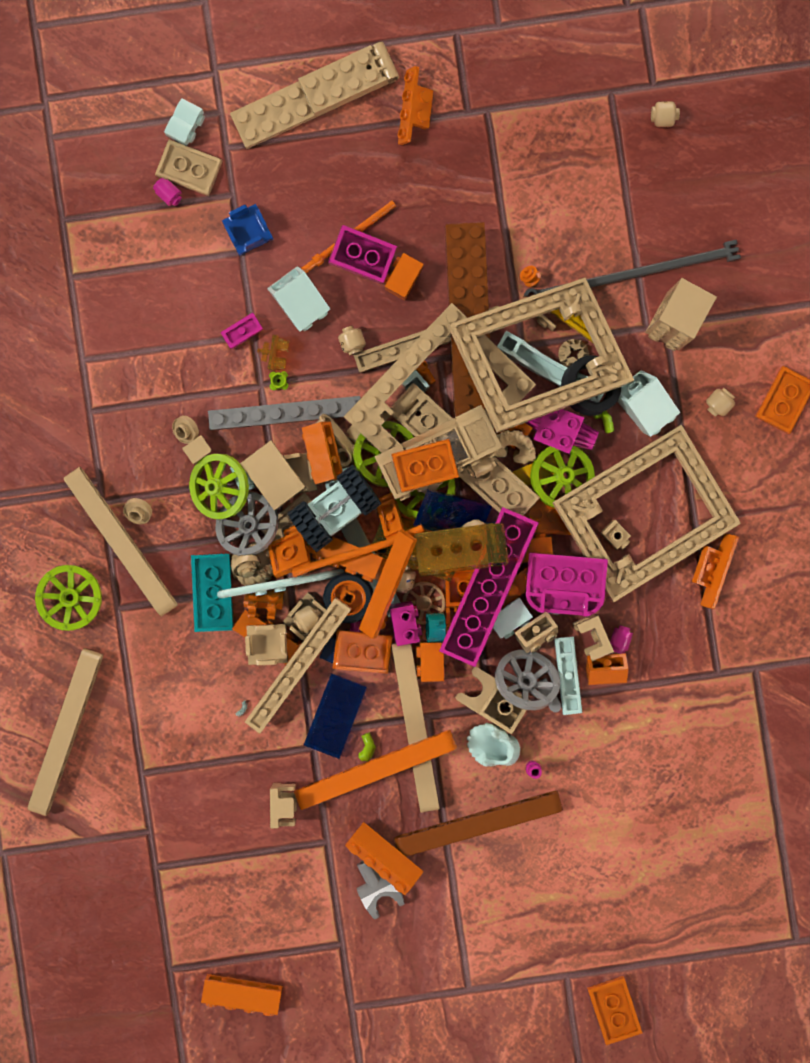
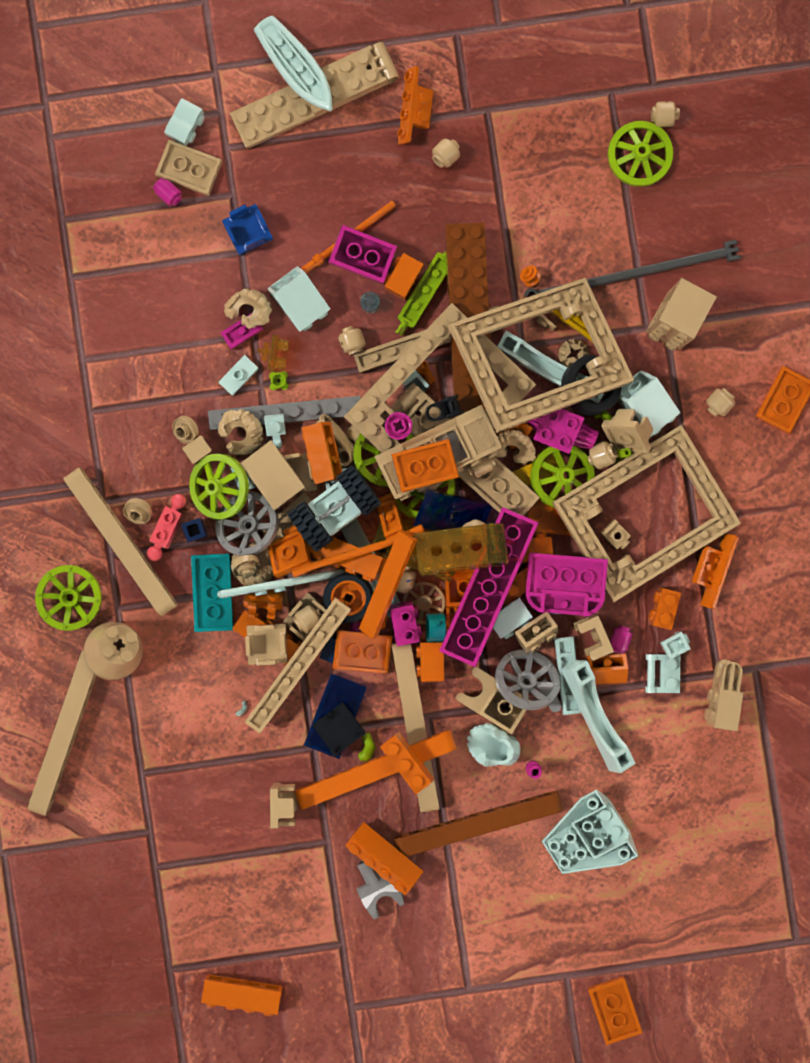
(103, 656): none -> tan cone
(166, 527): none -> coral plate
(194, 530): none -> dark blue brick
(238, 375): none -> light aqua plate
(251, 297): none -> tan piece
(251, 425): none -> tan piece
(275, 427): none -> light aqua plate
(294, 63): none -> light aqua piece
(339, 728): none -> black piece
(368, 299): none -> clear light blue wheel
(398, 425): none -> dark pink wheel
(407, 763): none -> orange brick
(423, 293): none -> lime plate
(445, 408): none -> black piece
(446, 153): none -> tan head
(583, 687): none -> light aqua arch
(590, 836): none -> light aqua wedge
(602, 455): none -> tan head
(622, 454): none -> lime arm
(627, 433): none -> tan panel
(637, 156): none -> lime wheel
(664, 608): none -> orange brick
(668, 674): none -> light aqua plate
(675, 644): none -> light aqua bracket
(725, 696): none -> tan brick

